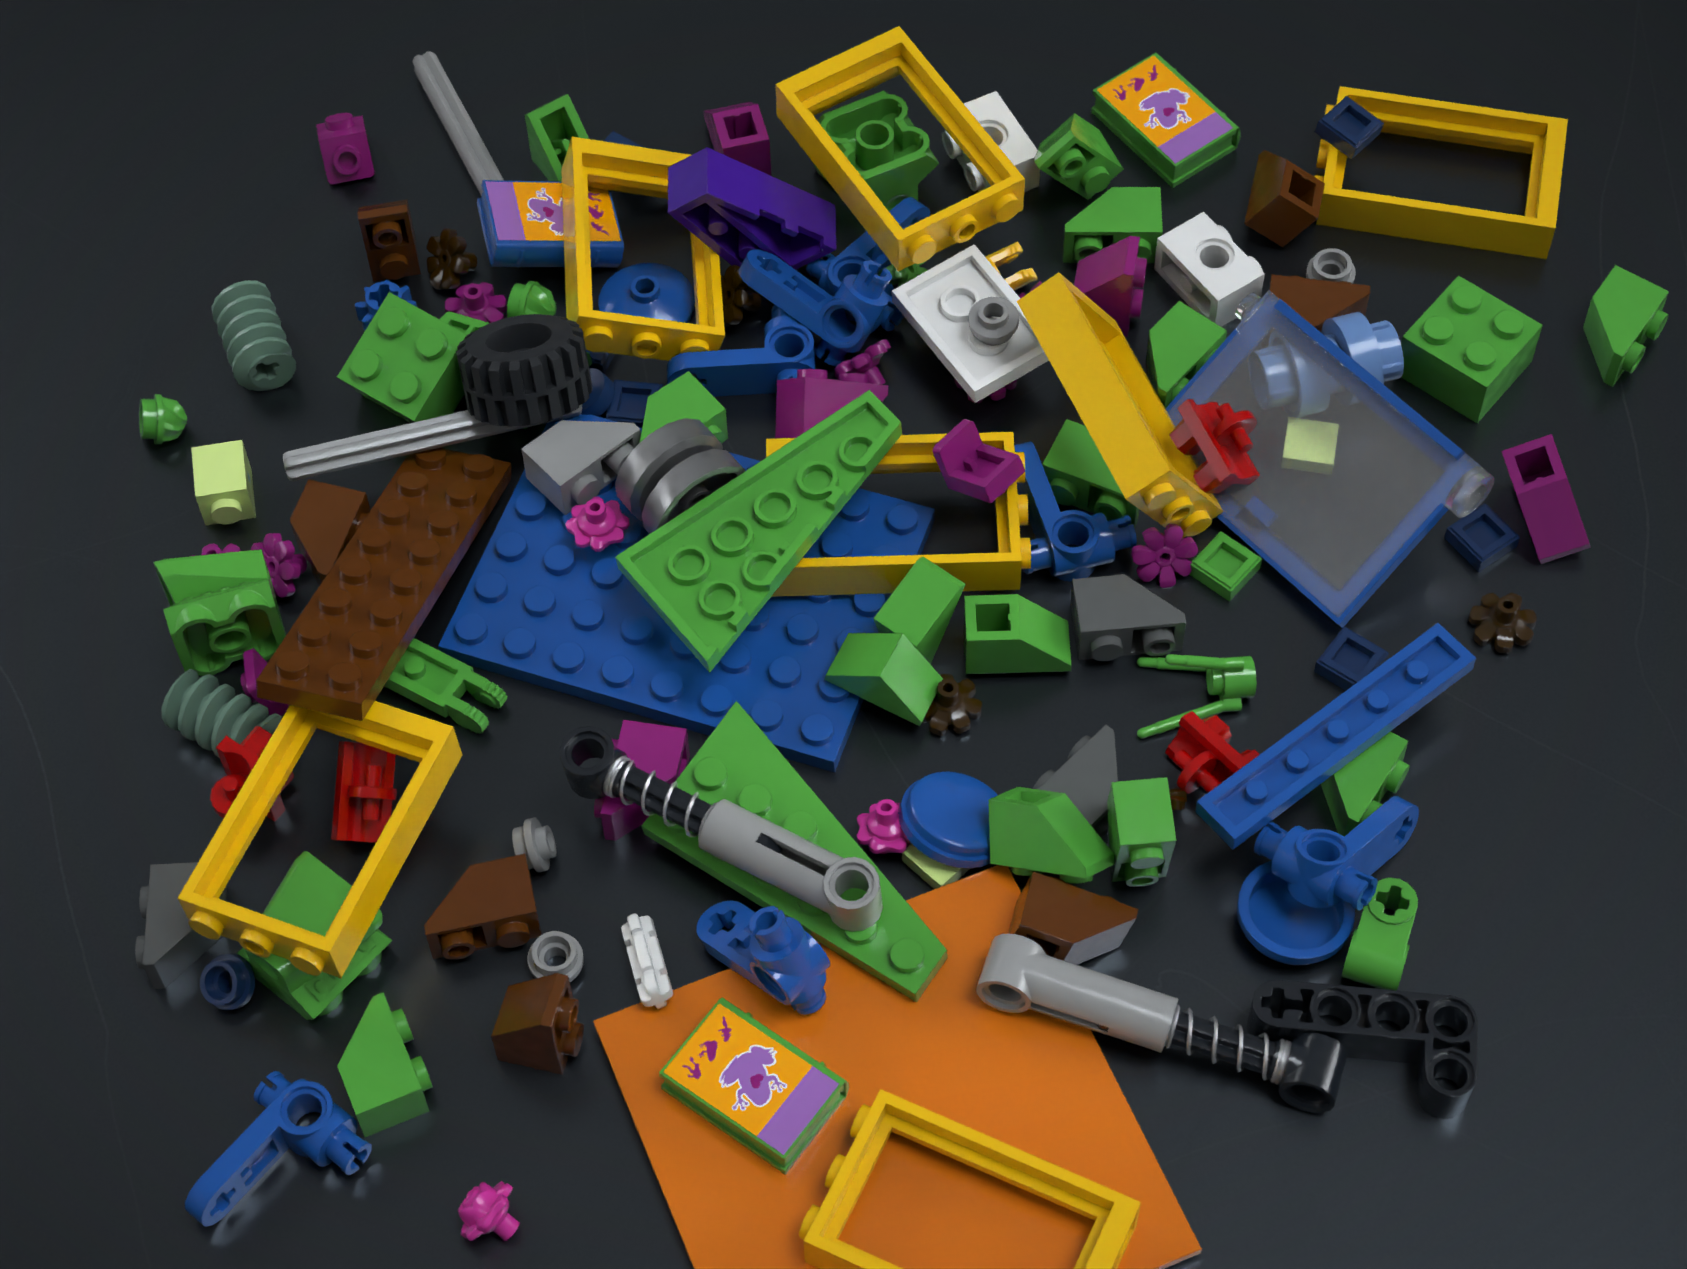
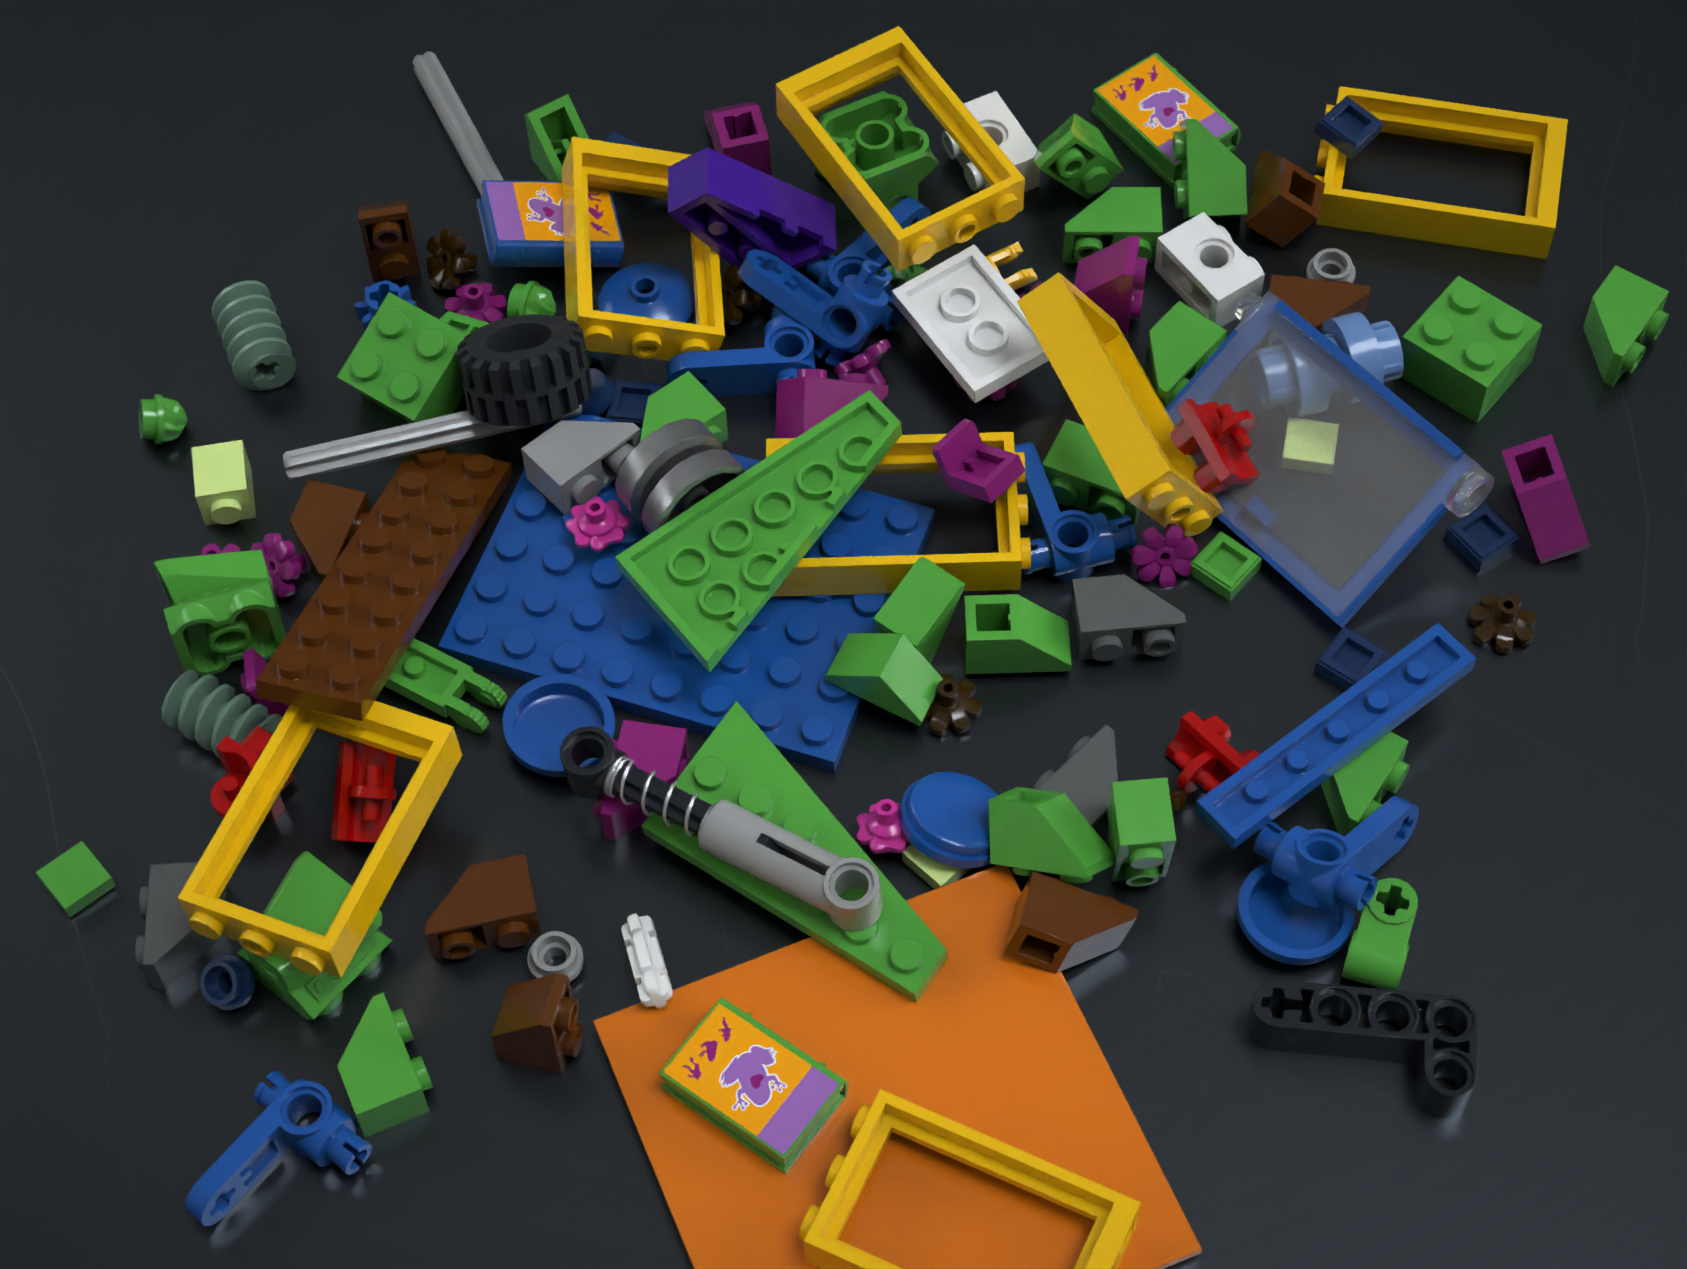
(75, 879): none -> bright green tile
(345, 148): magenta bracket -> none
(487, 1211): dark pink plant -> none
(536, 843): light grey plate -> none
(546, 712): none -> blue piece
(767, 952): blue piece -> none
(993, 331): light grey plate -> none
(1024, 978): piece -> none
(1211, 174): none -> bright green slope
(1225, 676): bright green plant -> none

